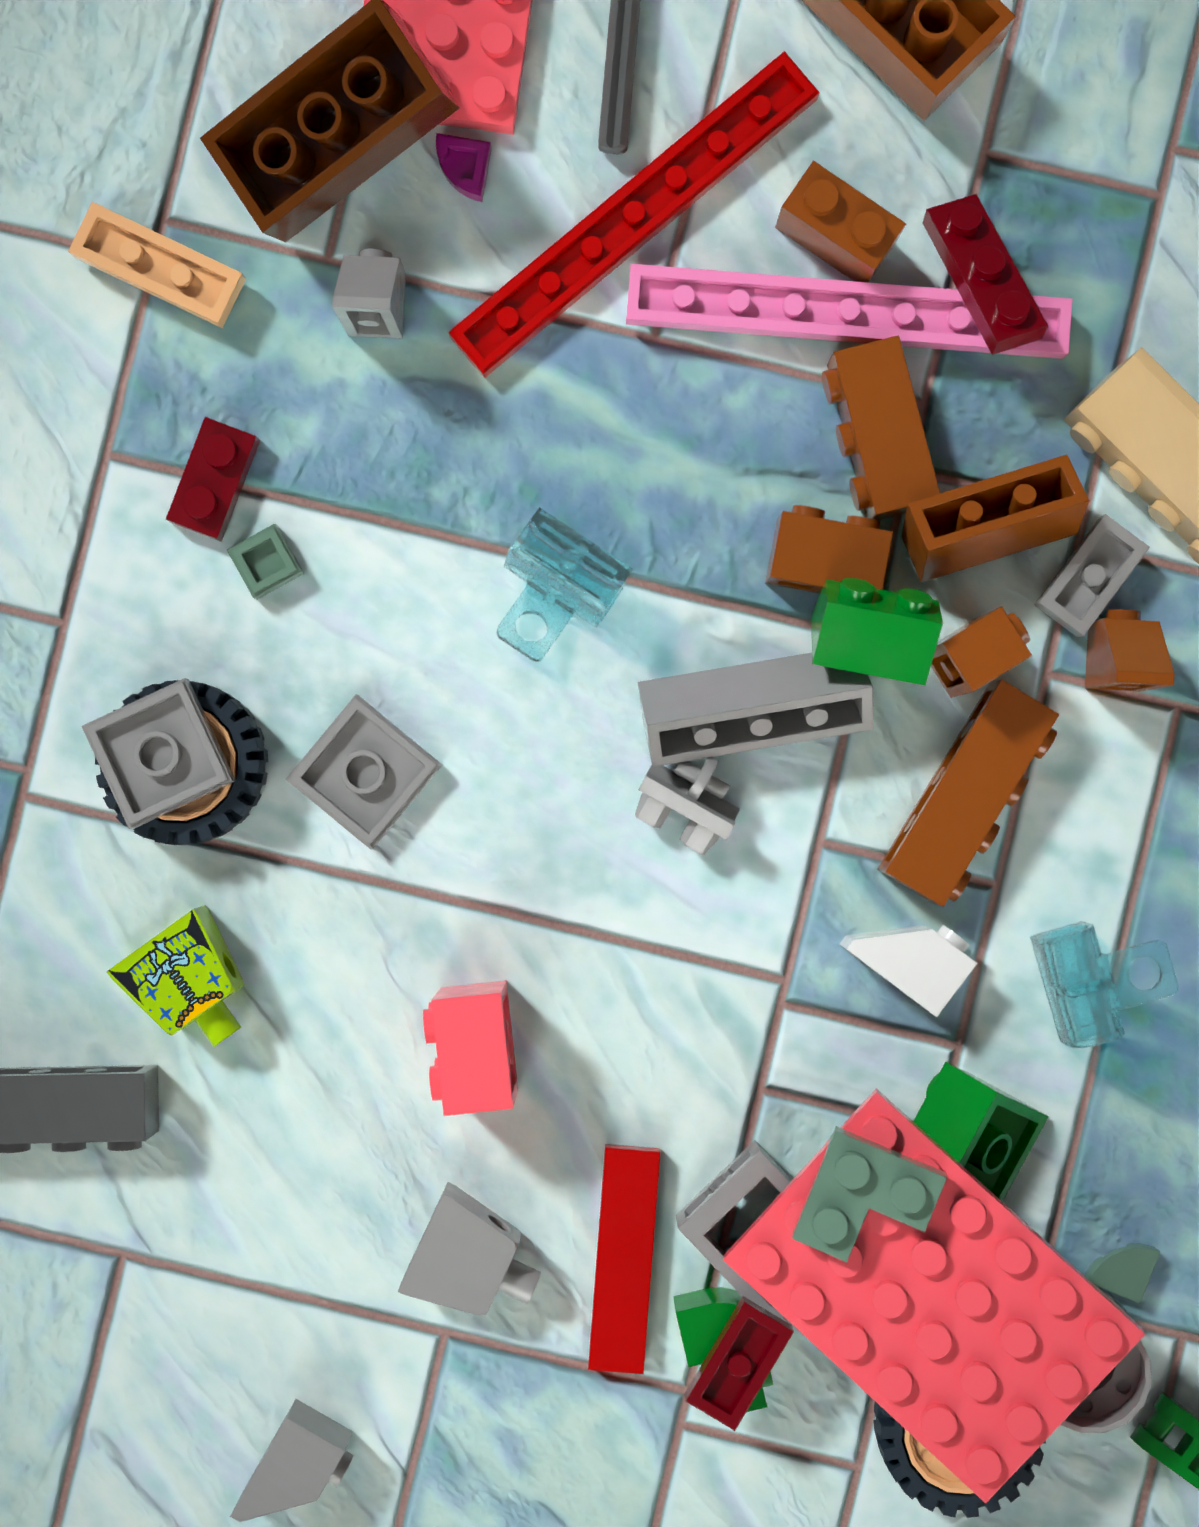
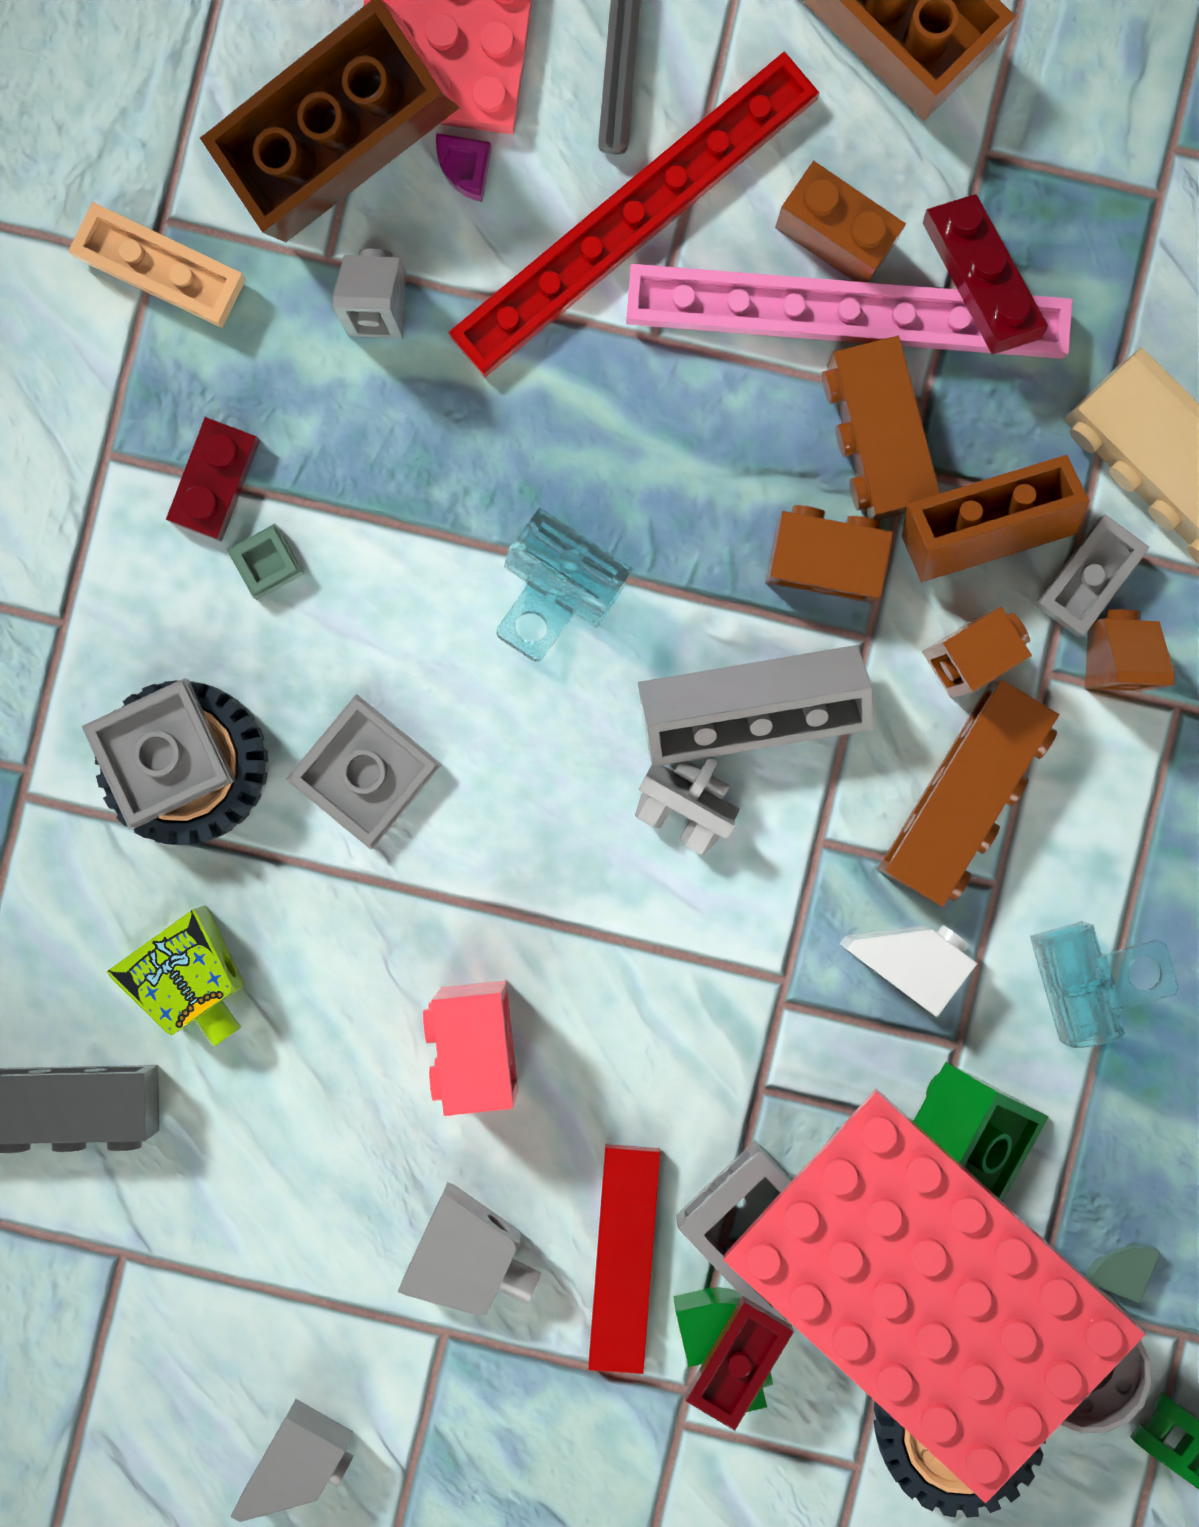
(859, 1178): sand green plate -> none
(875, 630): green slope -> none

